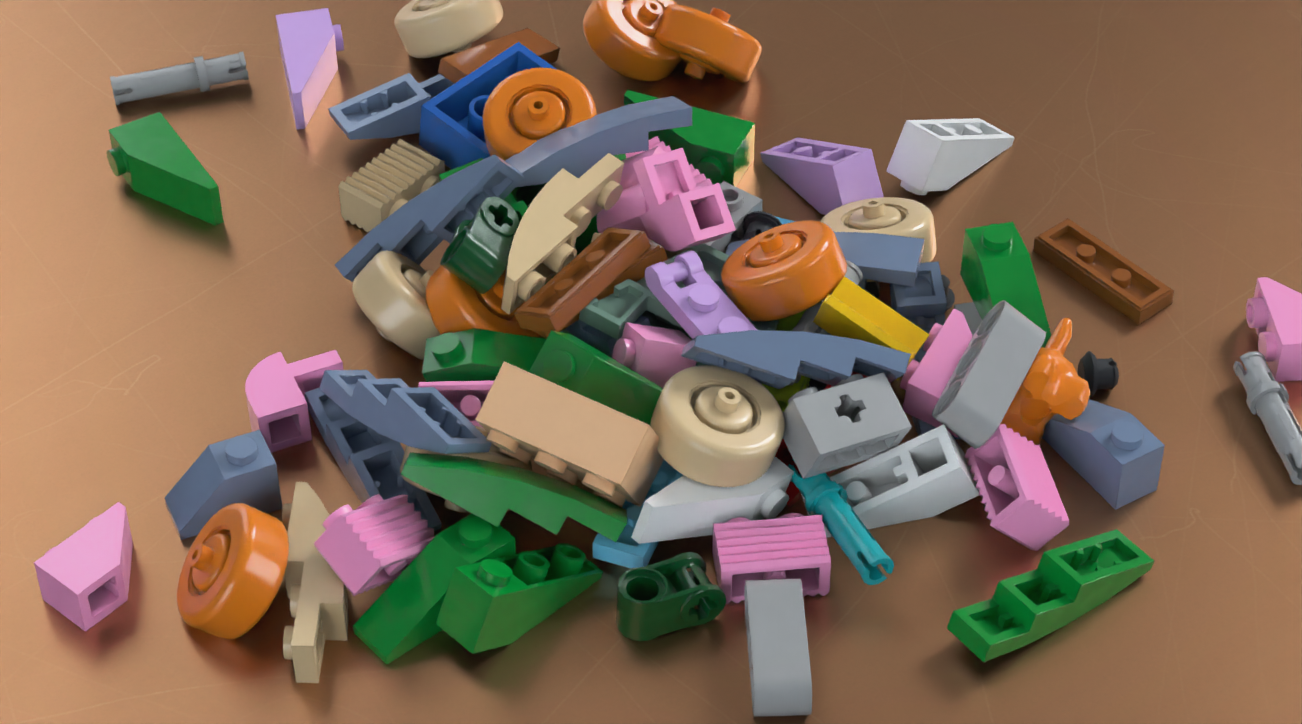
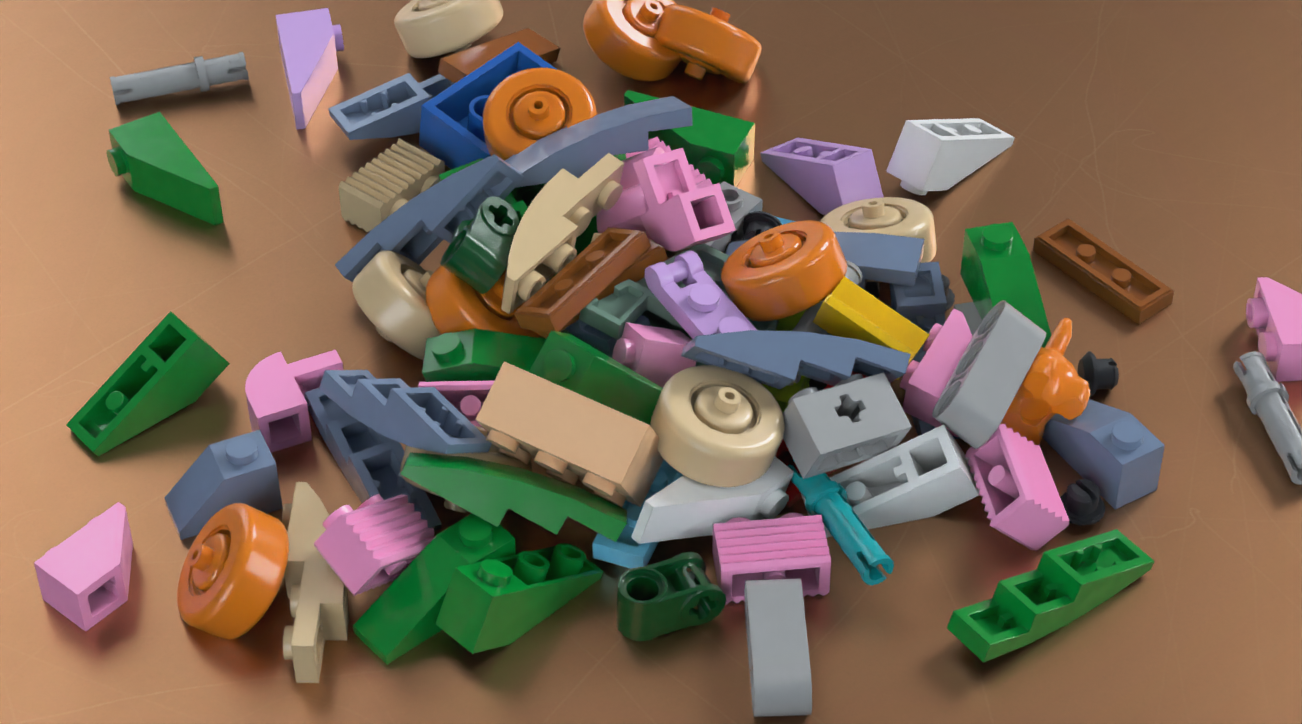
(150, 385): none -> green slope
(1083, 503): none -> black piece

